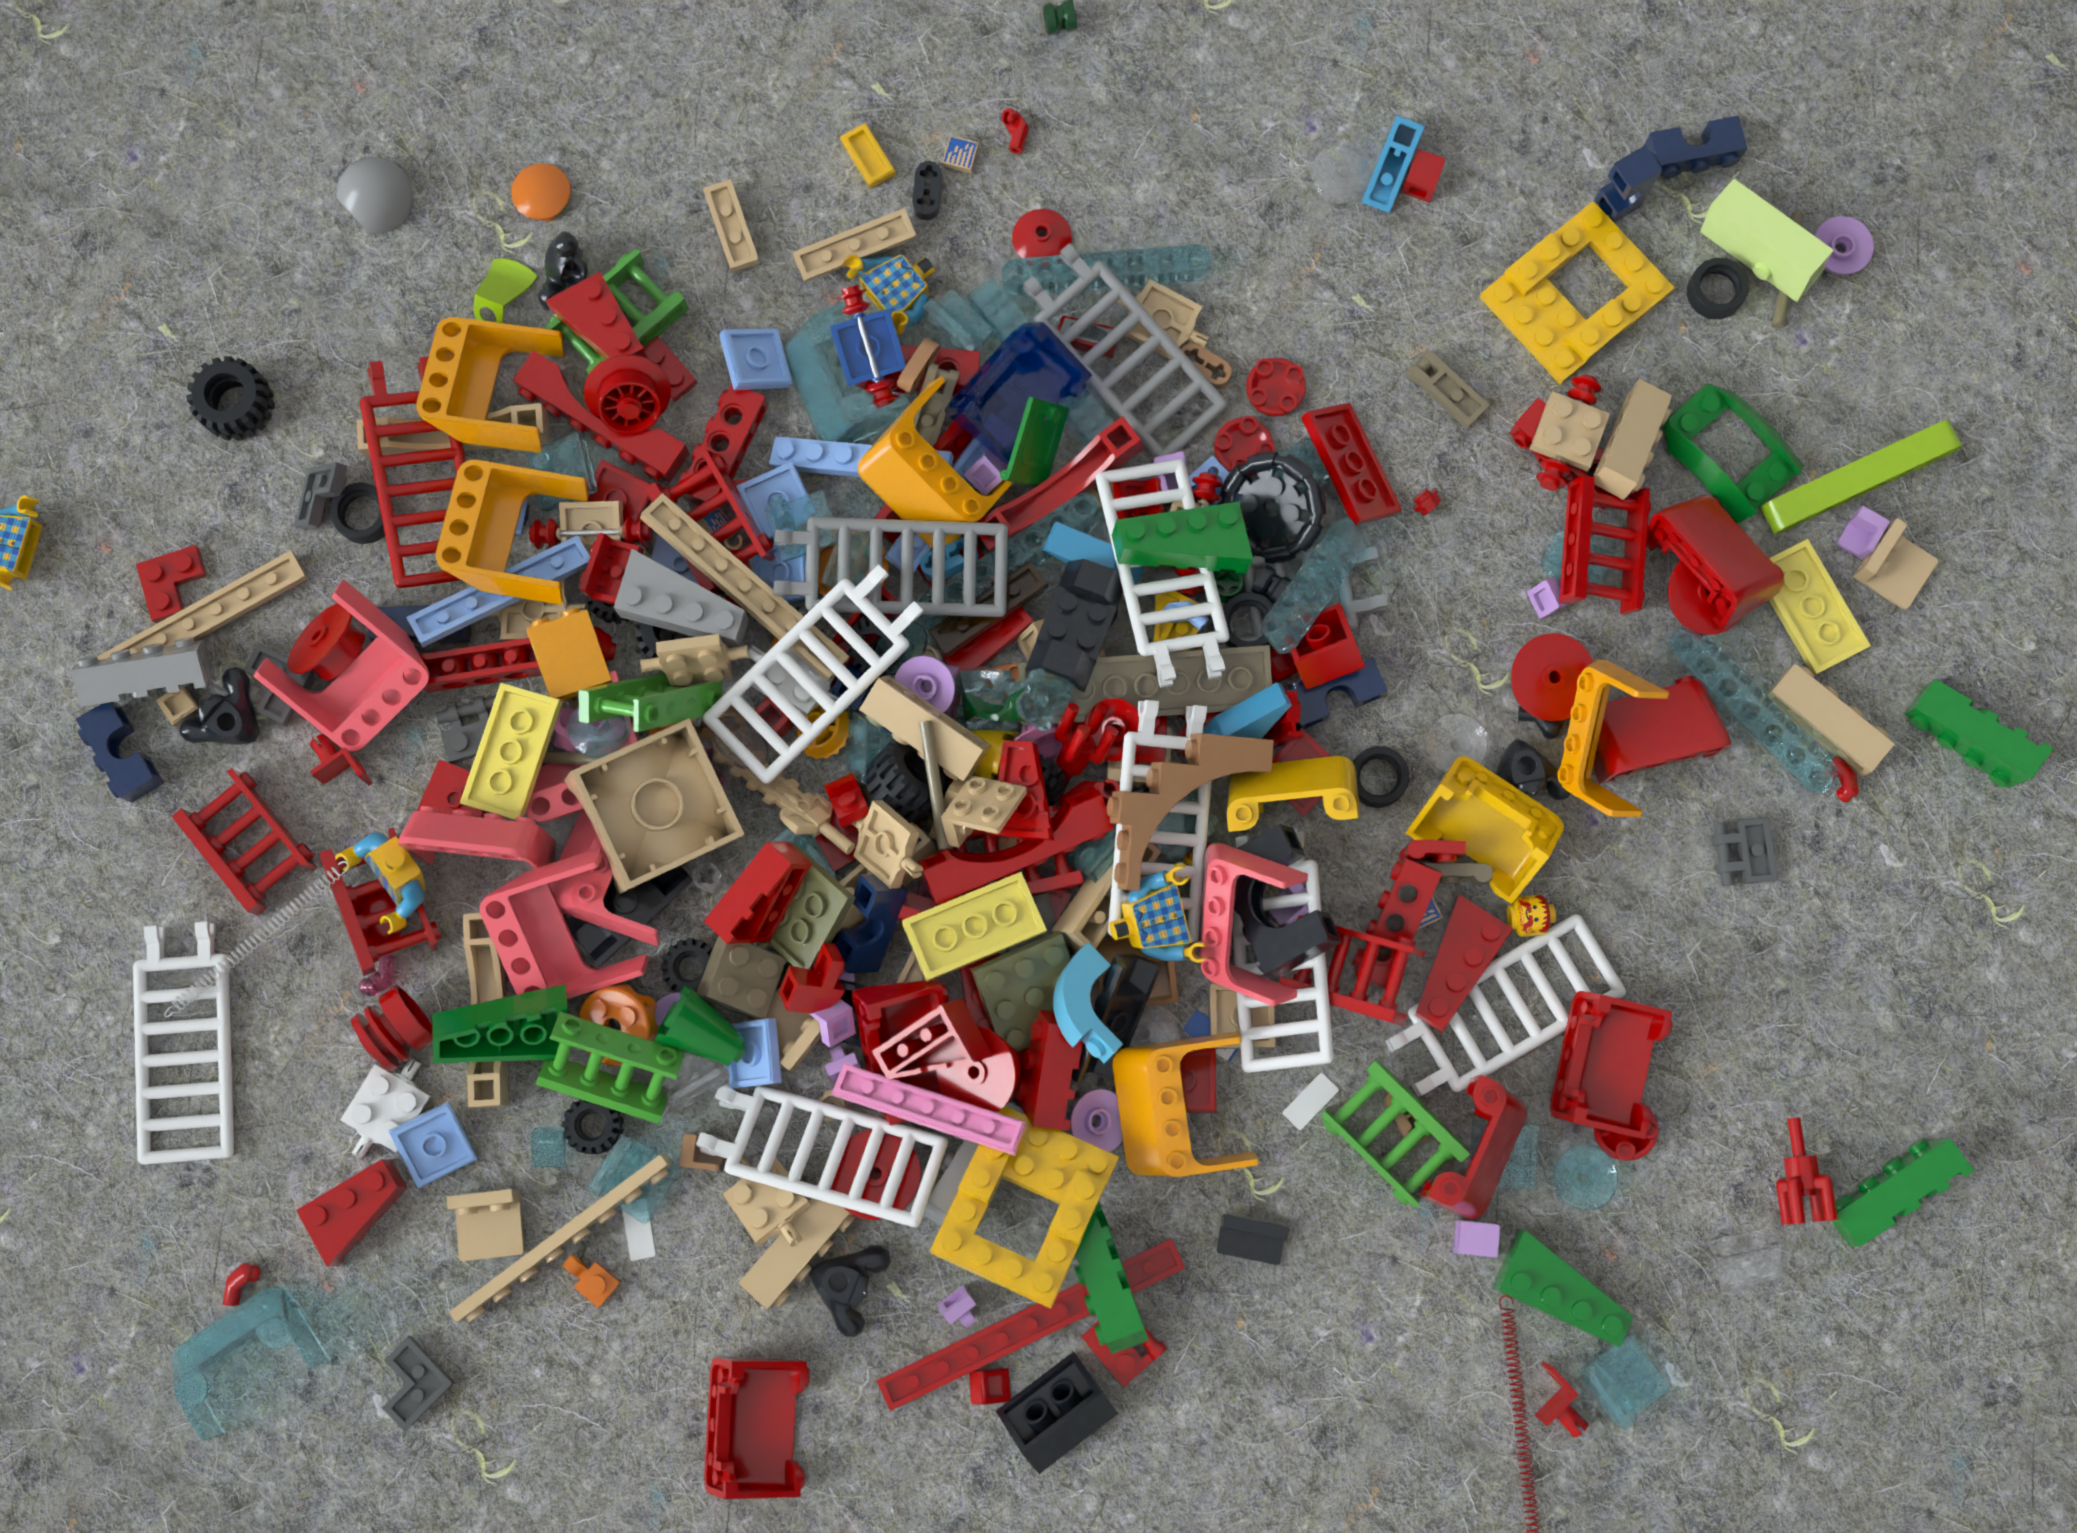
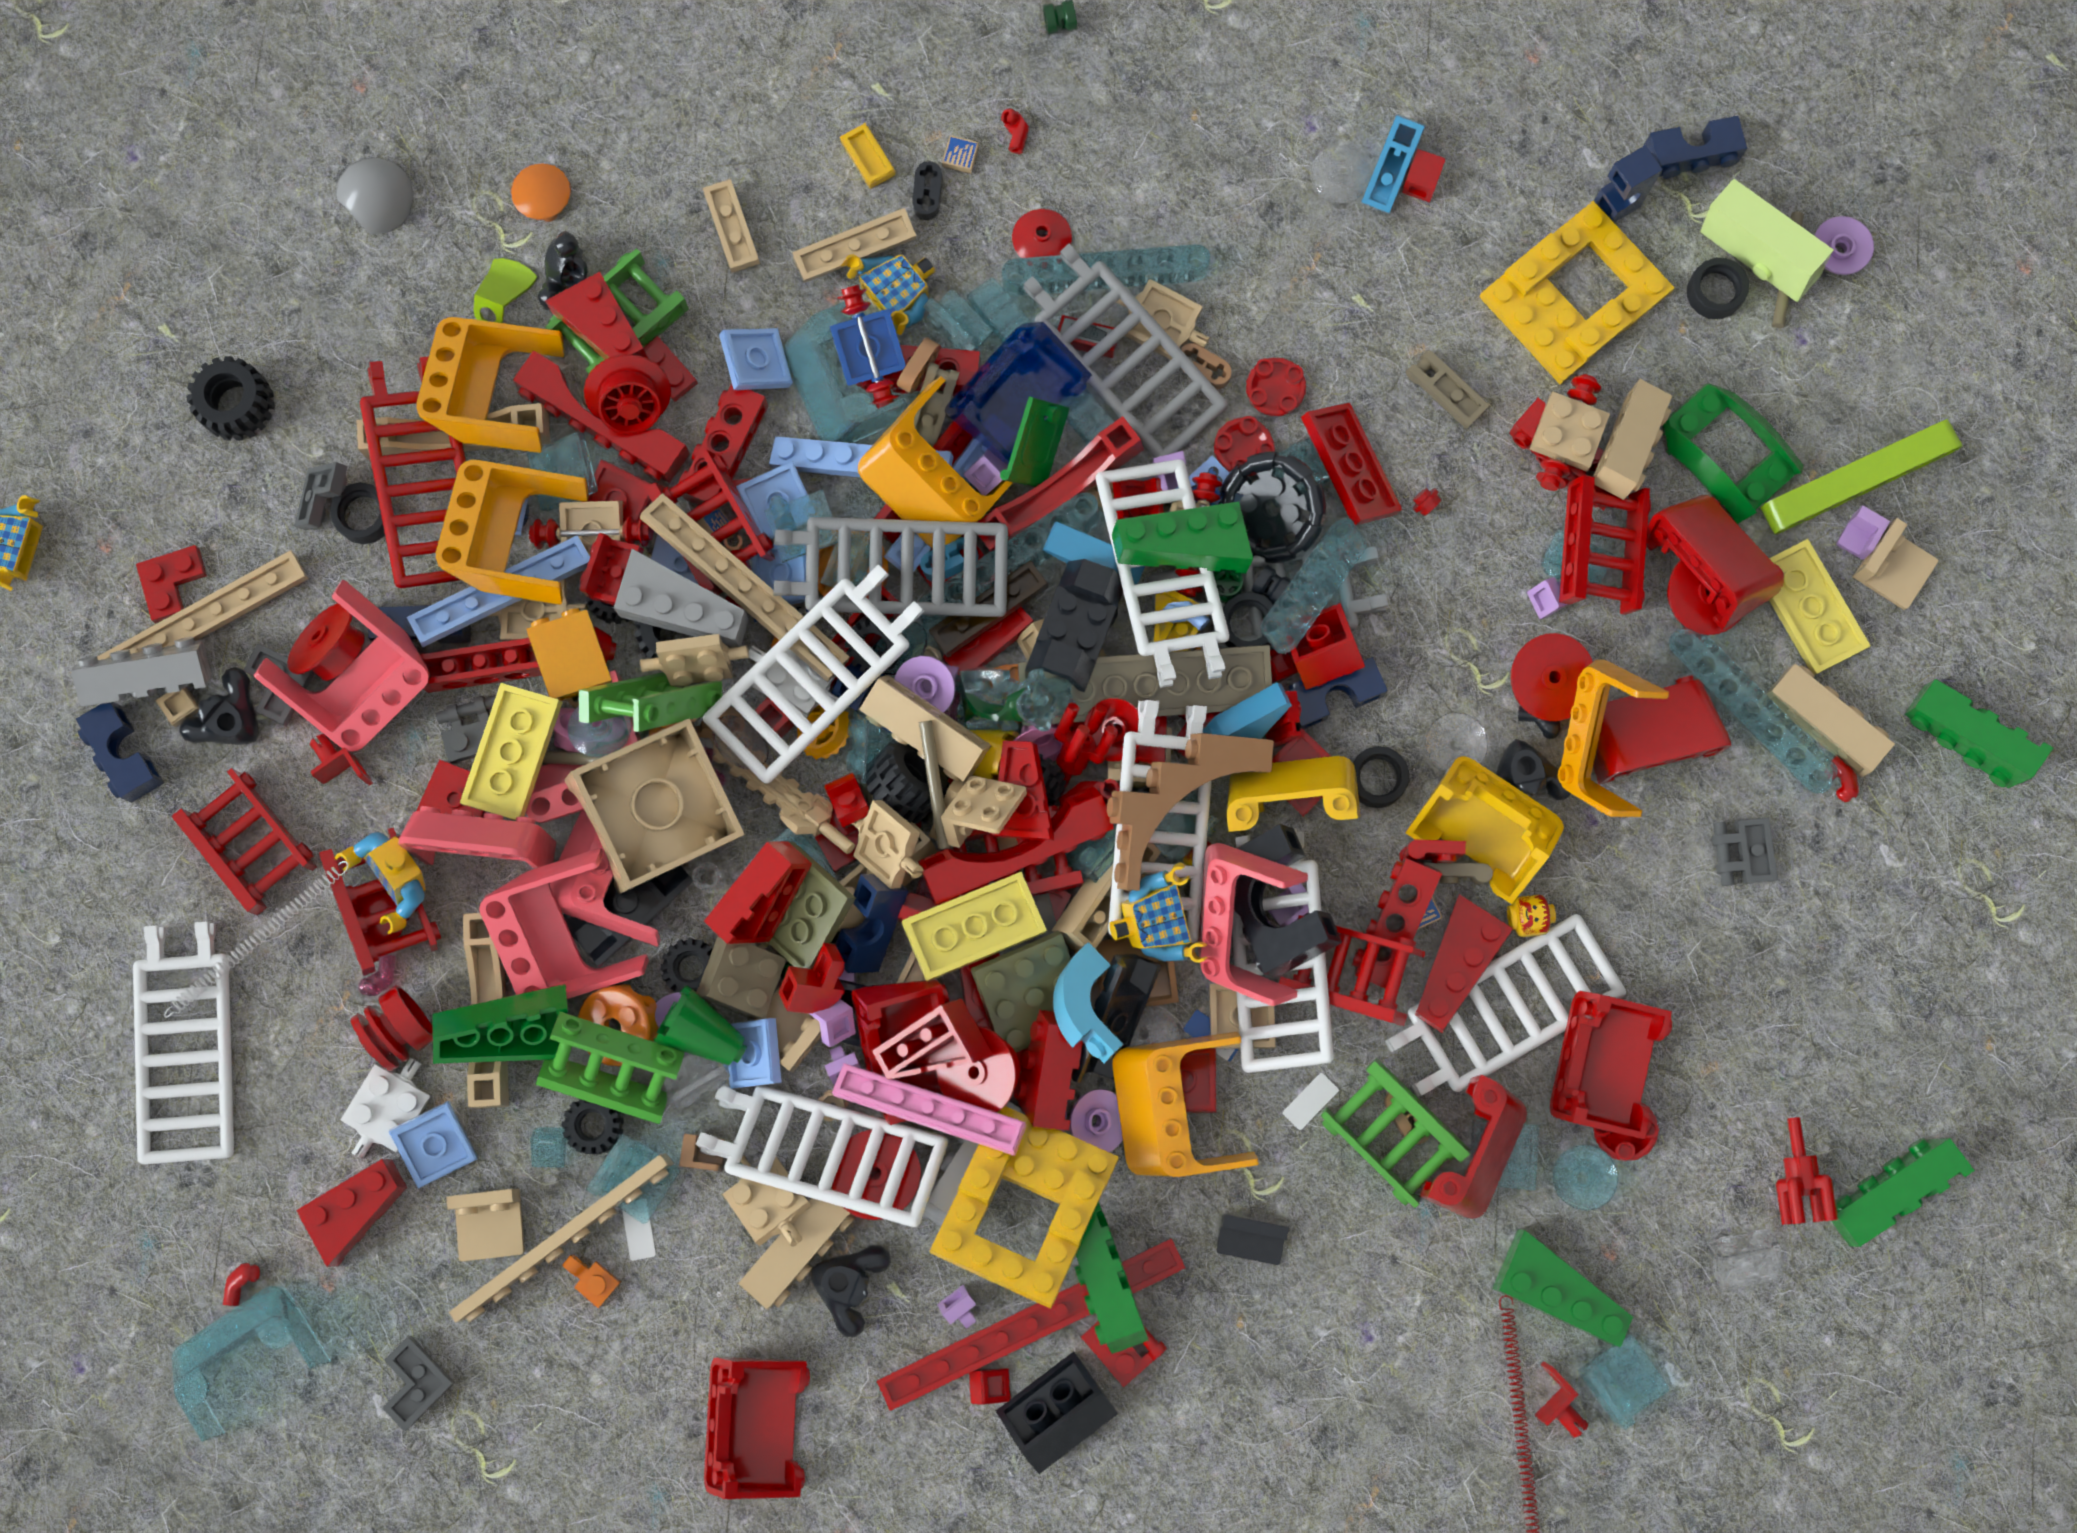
(1476, 1238): lavender panel -> none

